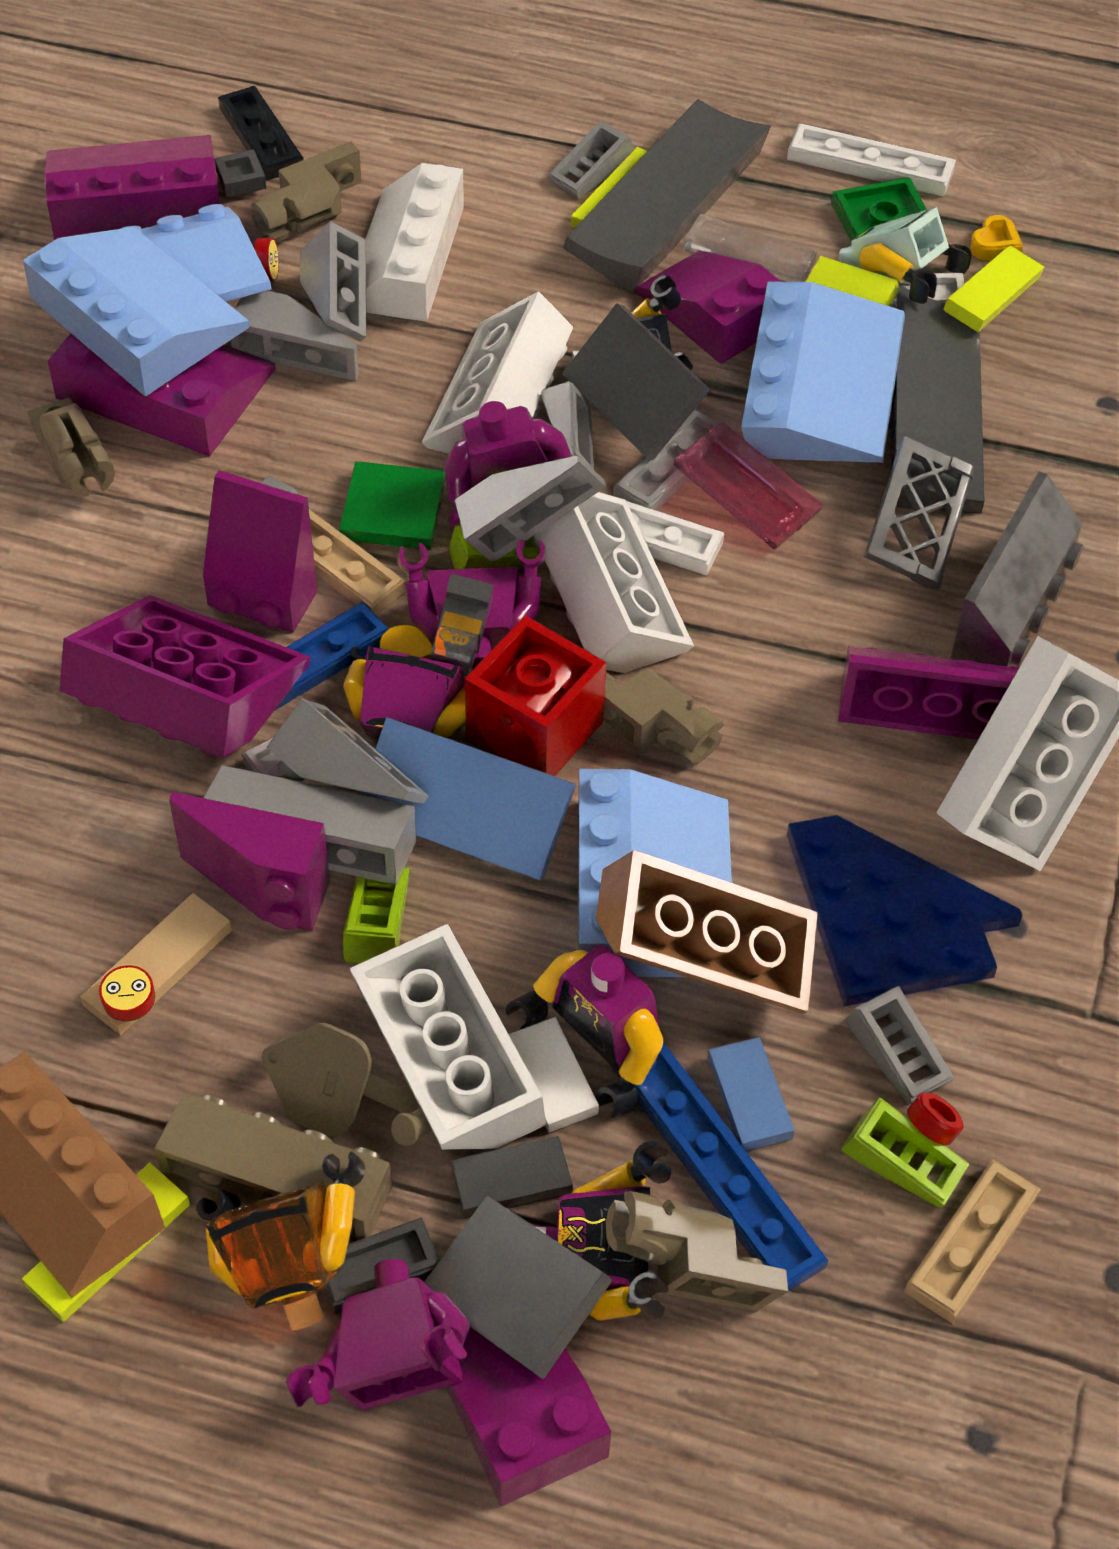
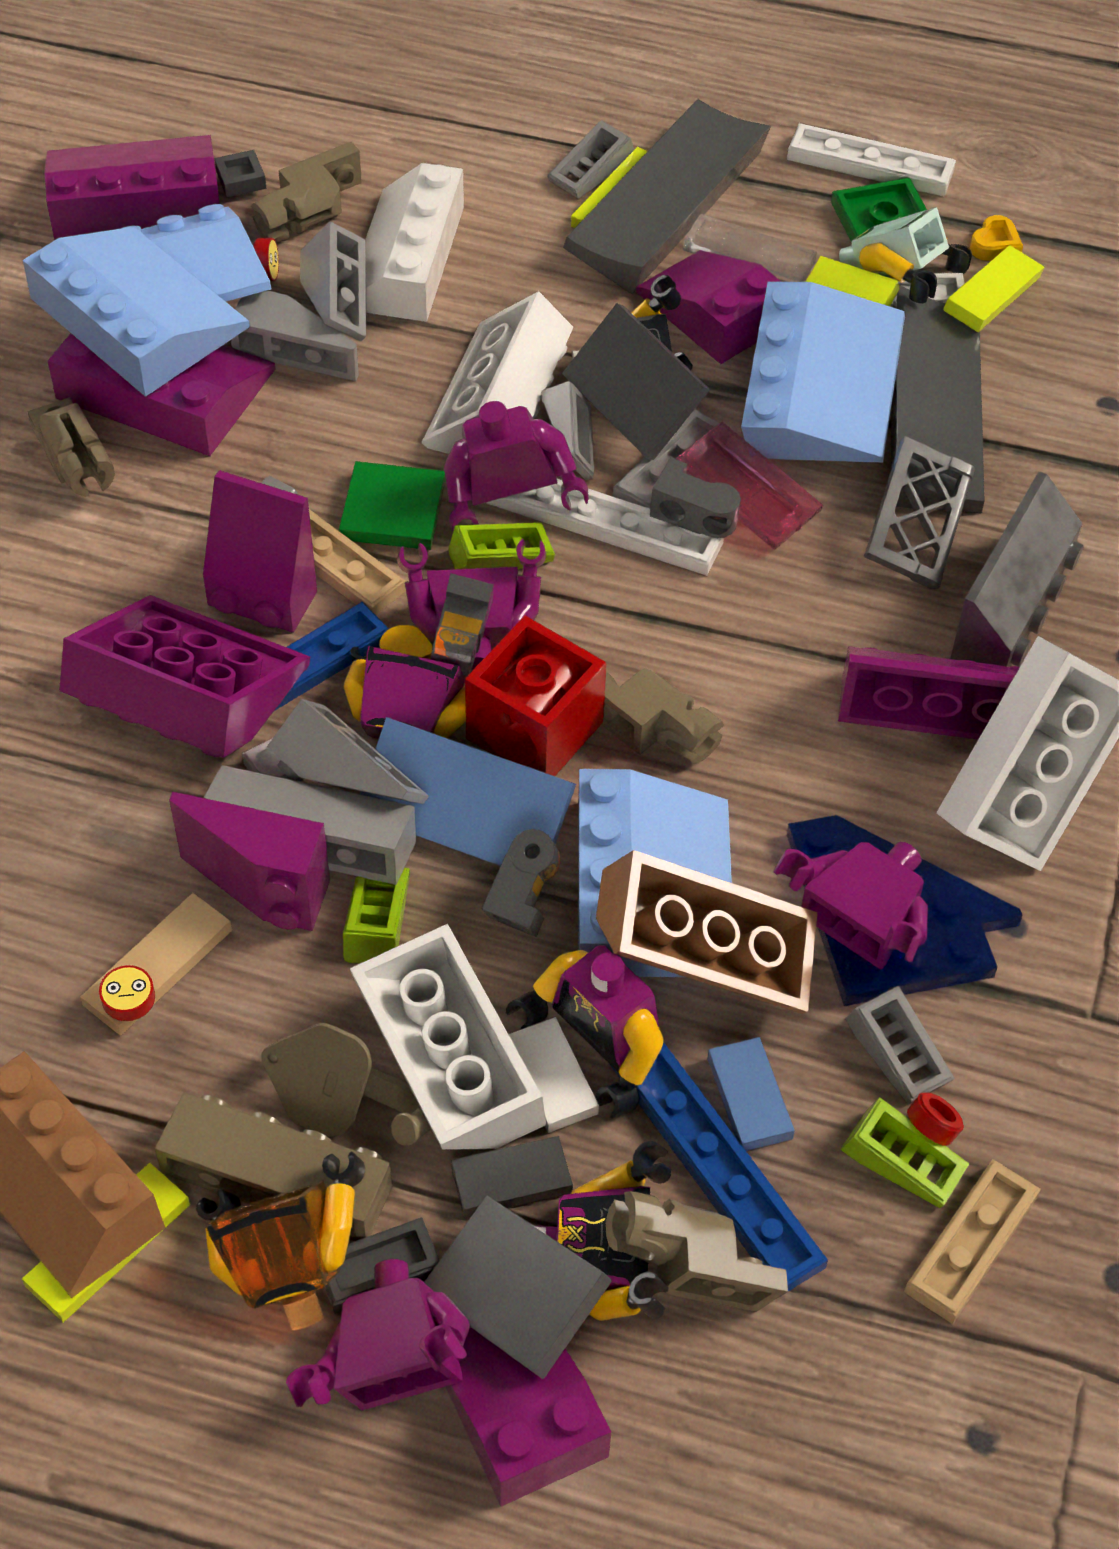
(259, 130): black tile -> none
(520, 879): none -> dark grey leg
(523, 503): light grey slope -> none
(612, 585): white slope -> none
(694, 502): none -> dark grey leg
(864, 897): none -> magenta torso

